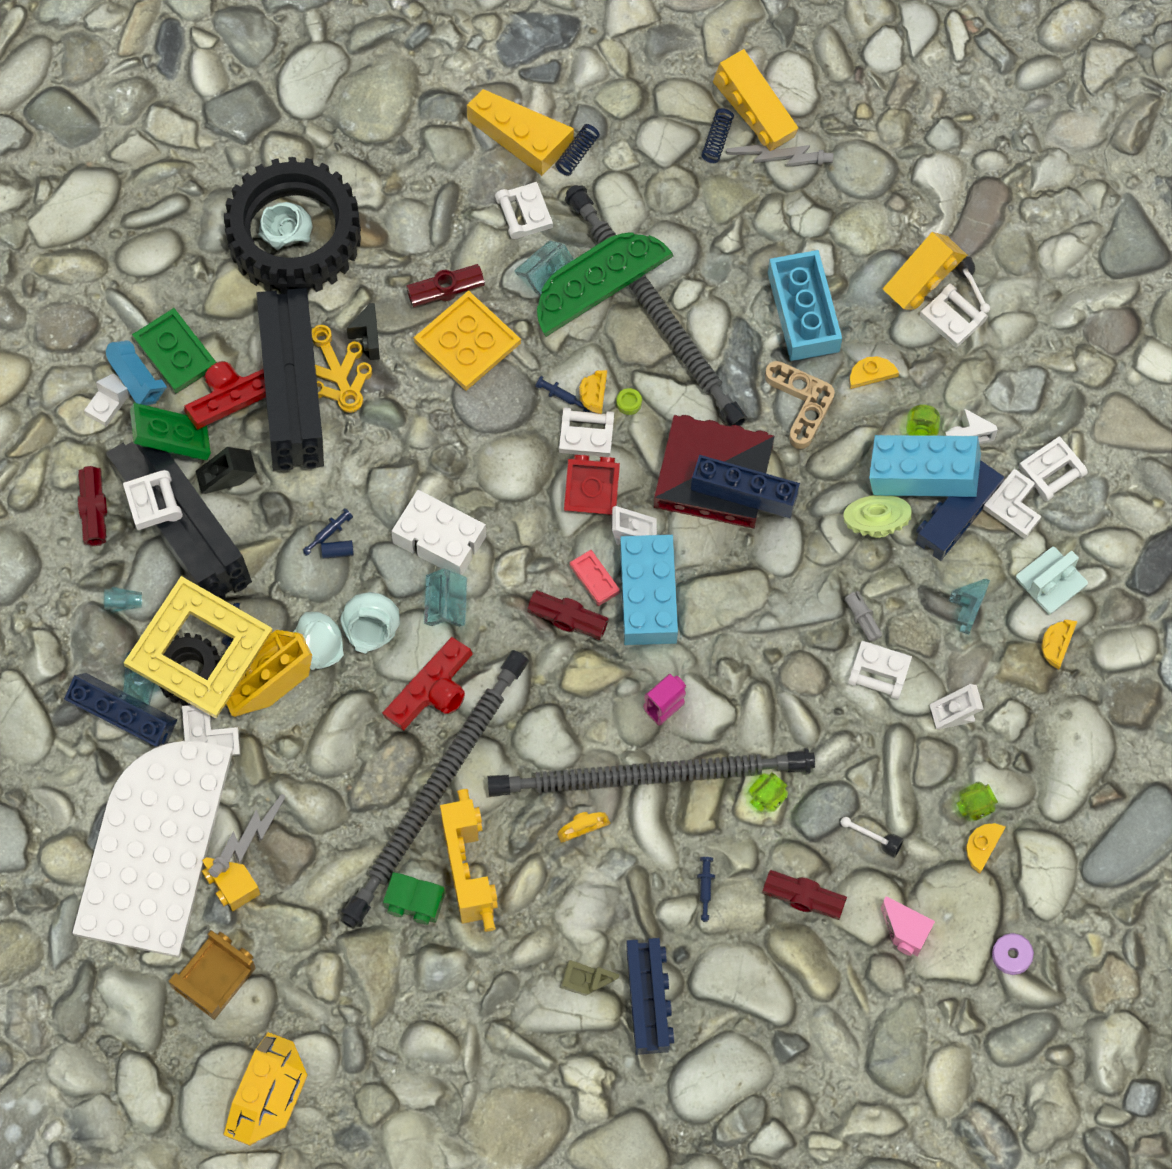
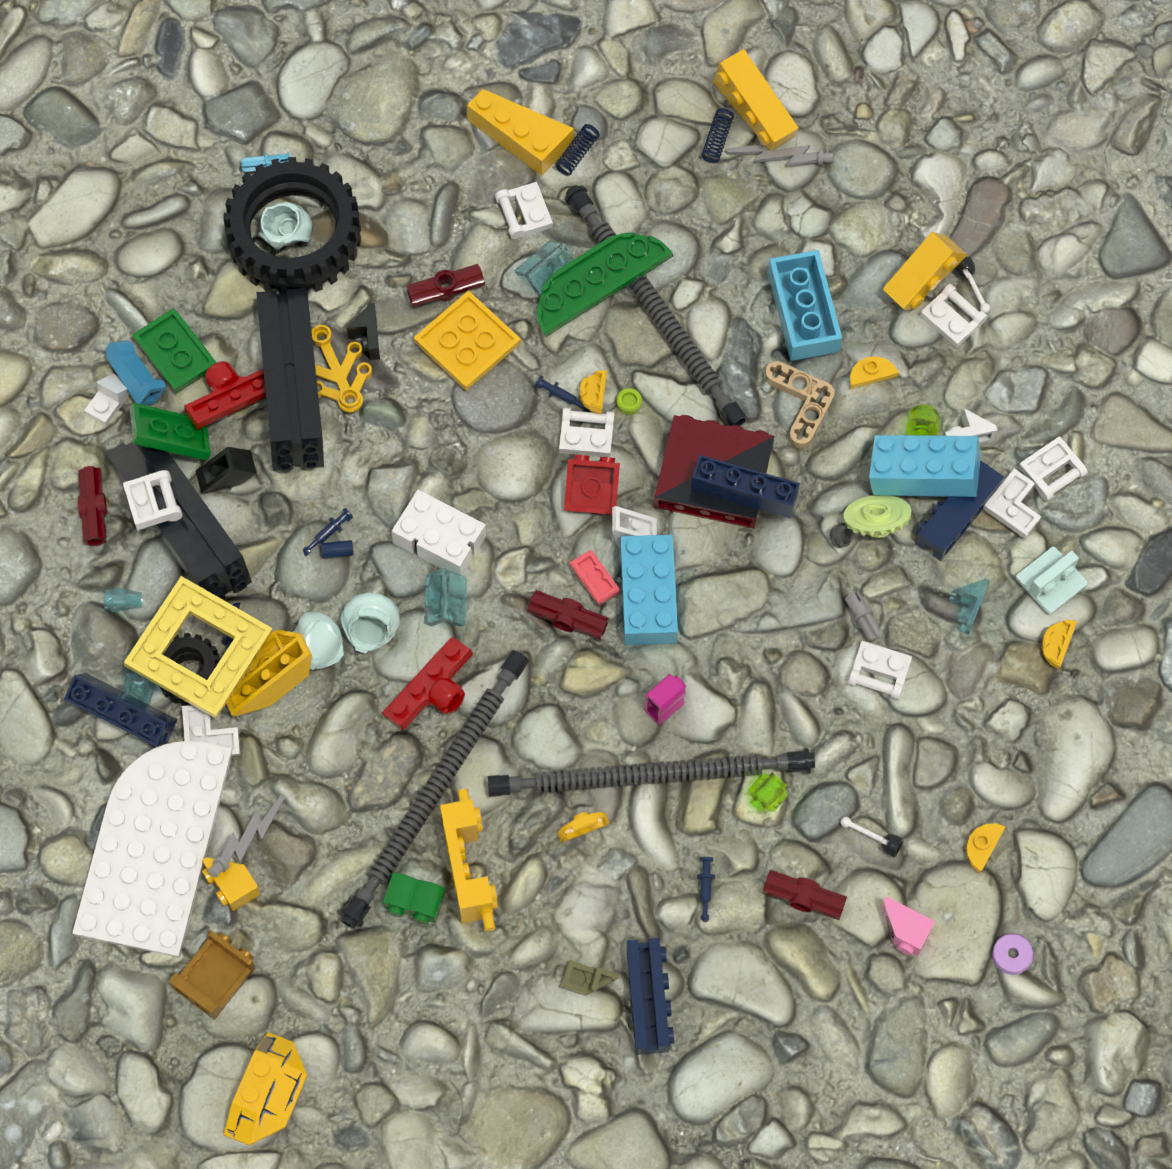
(248, 164): none -> medium azure axle
(841, 535): none -> dark grey plate
(957, 707): white slope -> none
(977, 801): clear neon green head -> none

